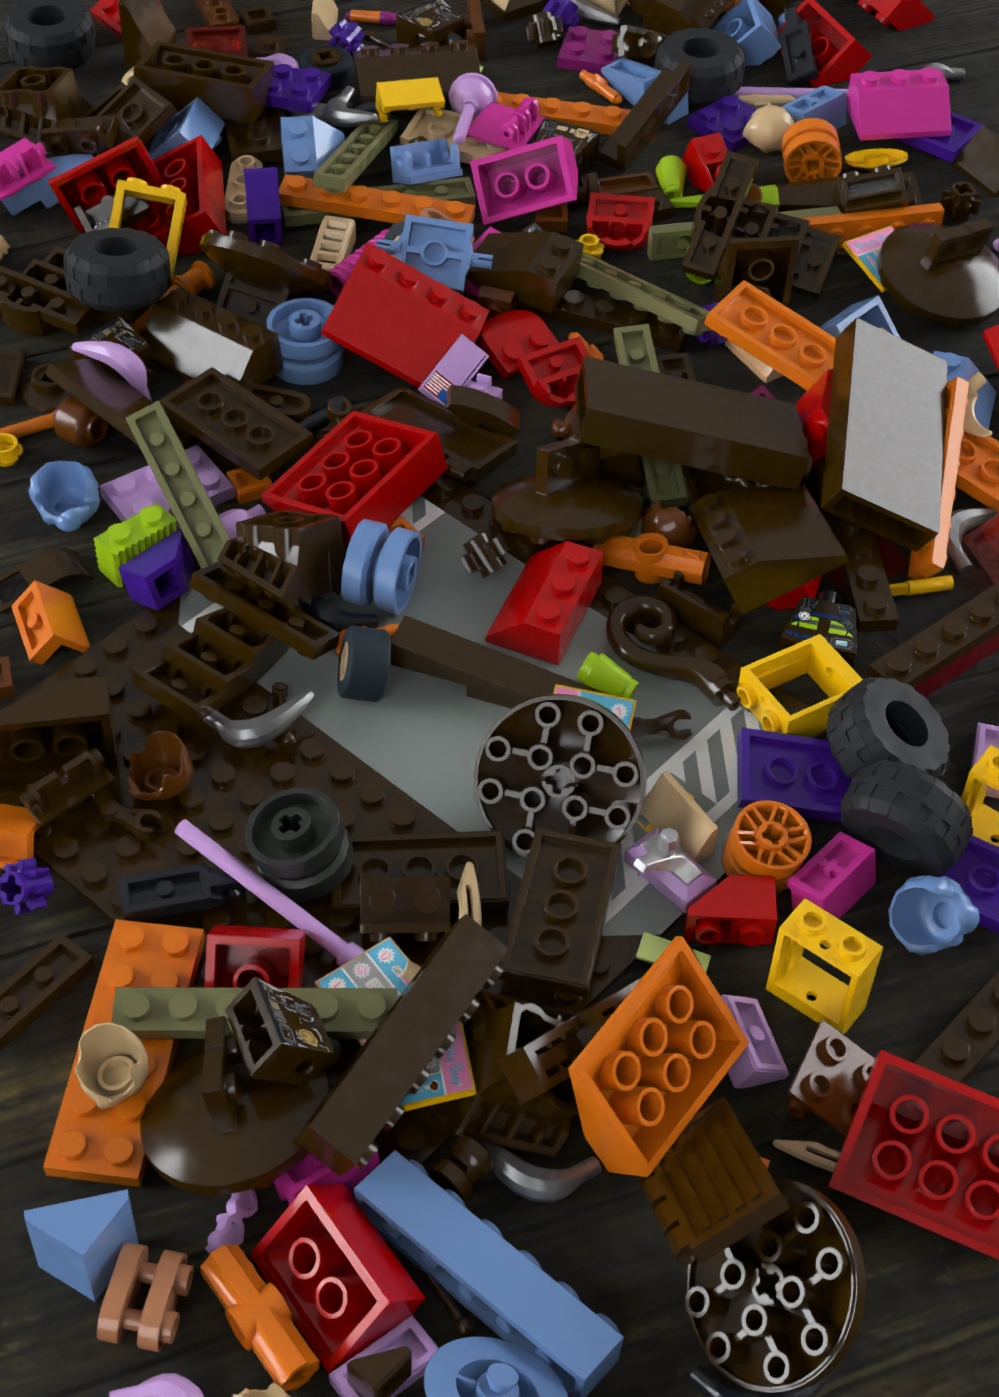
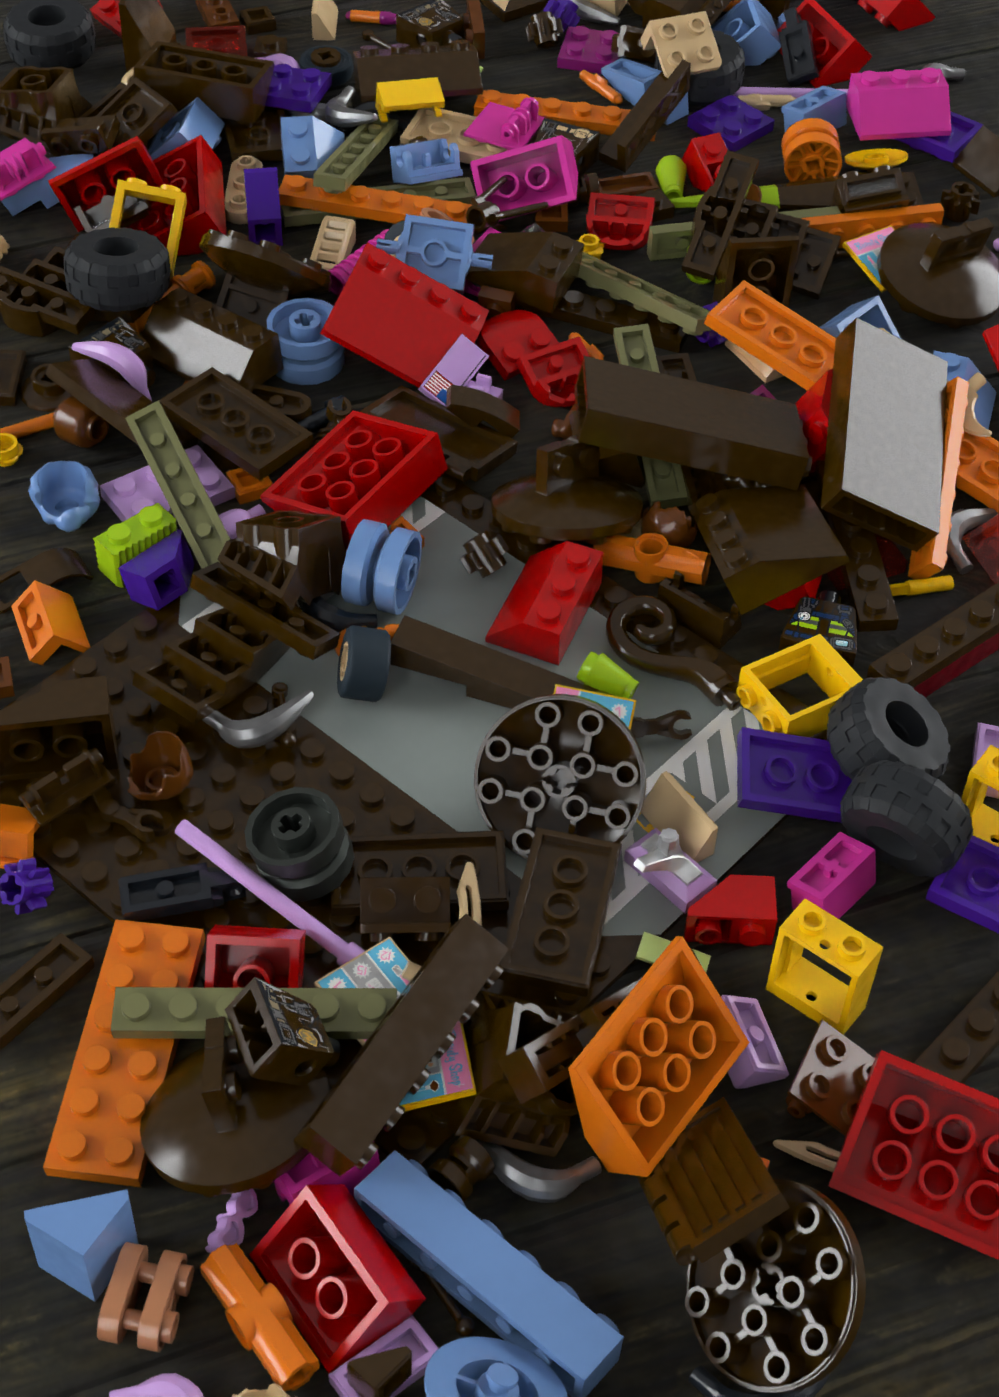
(111, 1064): tan hair -> none
(347, 36): dark purple gear -> none
(469, 96): lavender piece -> none
(487, 214): none -> dark brown plant
(683, 38): none -> tan bracket
(767, 842): orange wheel -> none
(768, 127): tan hair -> none
(931, 914): medium blue hair -> none

